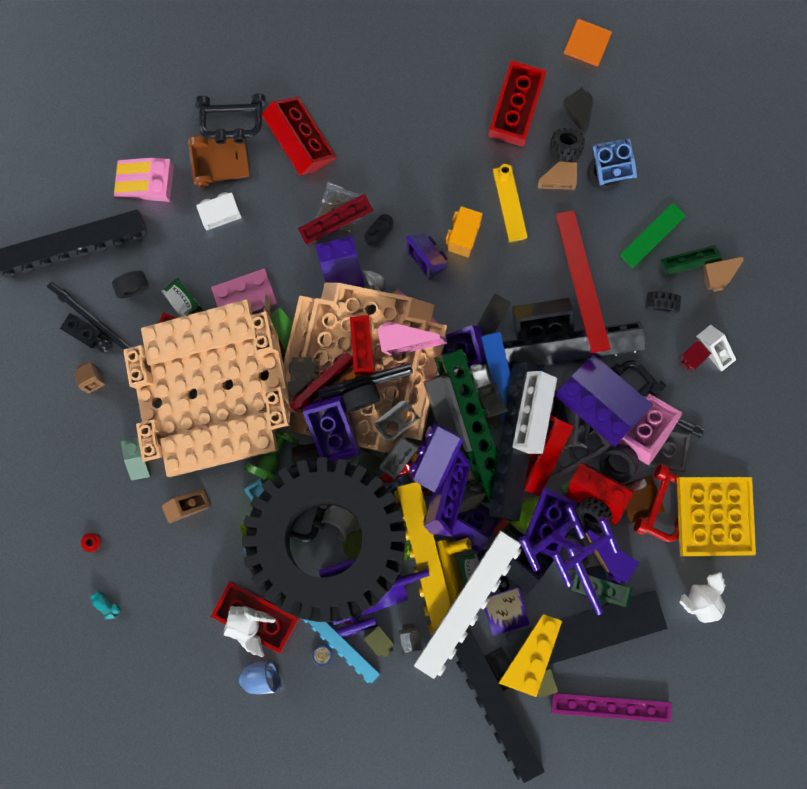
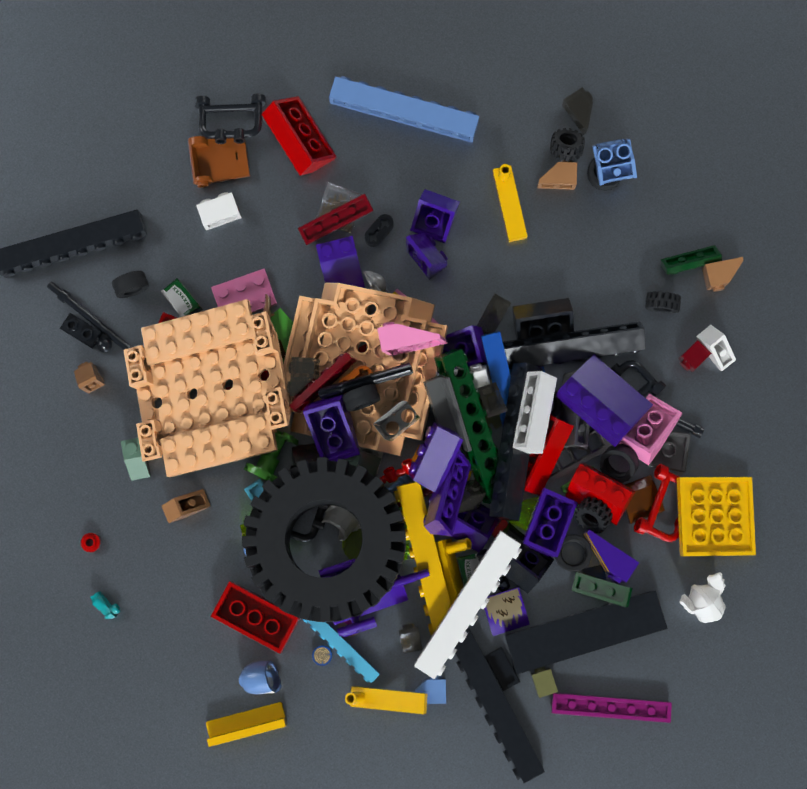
(144, 179): bright pink slope -> none
(243, 625): white helmet -> none
(246, 724): none -> yellow panel
(362, 344): red plate -> none
(379, 642): olive brick -> none
(387, 700): none -> yellow piece
(398, 457): dark grey plate -> none
(404, 109): none -> medium blue brick
(434, 215): none -> dark purple slope
(434, 688): none -> medium blue slope
(464, 231): light orange brick -> none
(517, 103): red brick -> none
(533, 657): yellow wing -> none
(575, 551): dark purple piece -> none
(582, 282): red tile -> none
(587, 42): orange tile -> none
(652, 235): green tile -> none

